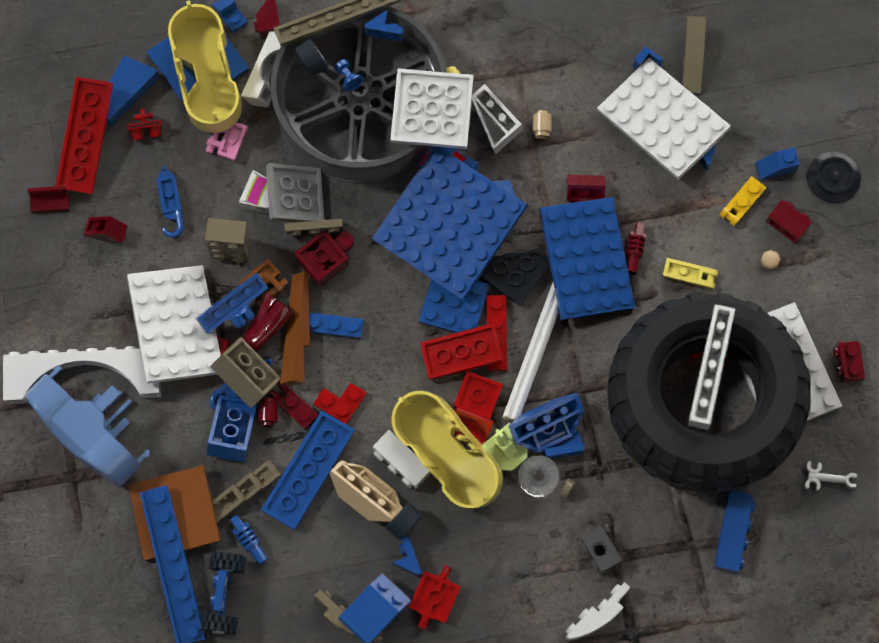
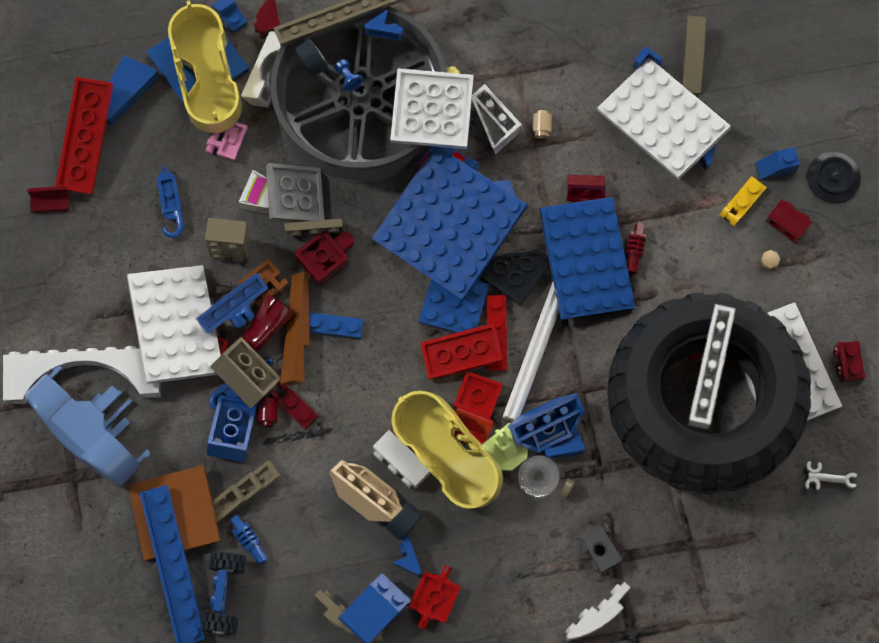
(105, 229): dark red slope -> none
(136, 128): red hips -> none
(308, 470): blue plate -> none
(342, 407): red plate -> none
(689, 273): light yellow plate -> none
(733, 532): blue brick -> none

